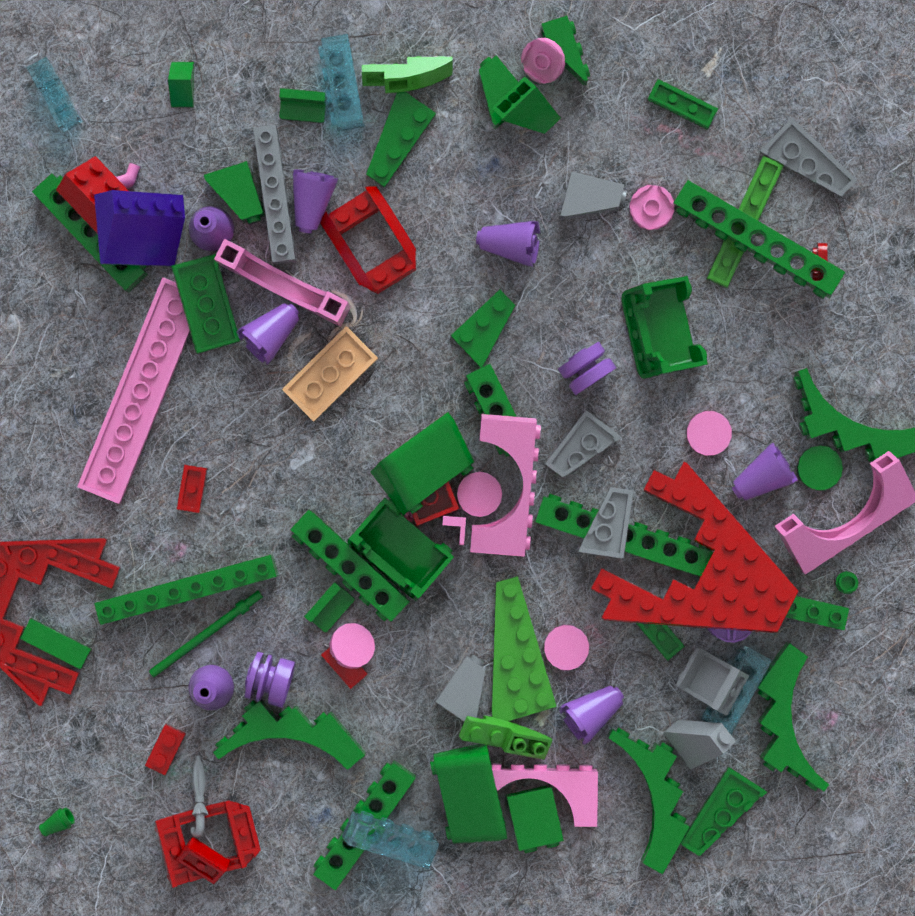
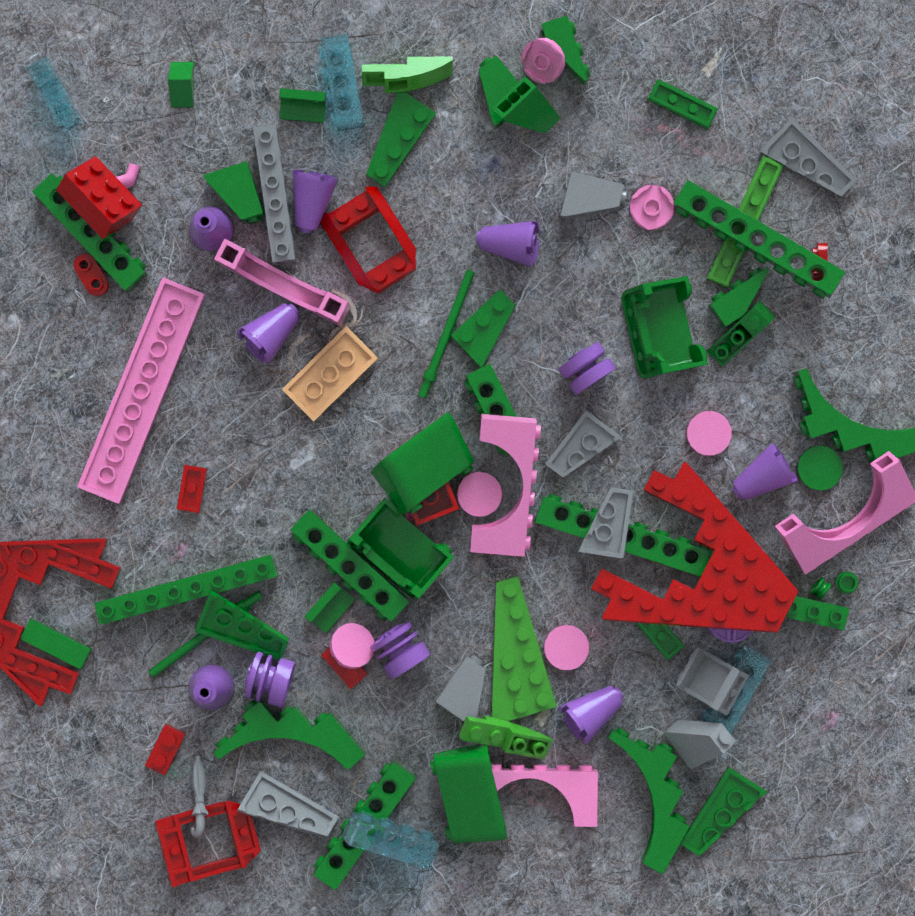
(57, 822): green cone -> none
(91, 274): none -> red plate
(139, 227): dark purple slope -> none
(203, 860): red slope -> none
(205, 303): green tile -> none
(233, 625): none -> green wing
(282, 805): none -> light grey wing
(400, 650): none -> medium lavender wheel
(430, 375): none -> green bar
(456, 521): bright pink panel -> none
(535, 818): green panel -> none
(736, 302): none -> green slope
(741, 333): none -> green slope
(777, 718): green arch -> none
(820, 588): none -> green bush

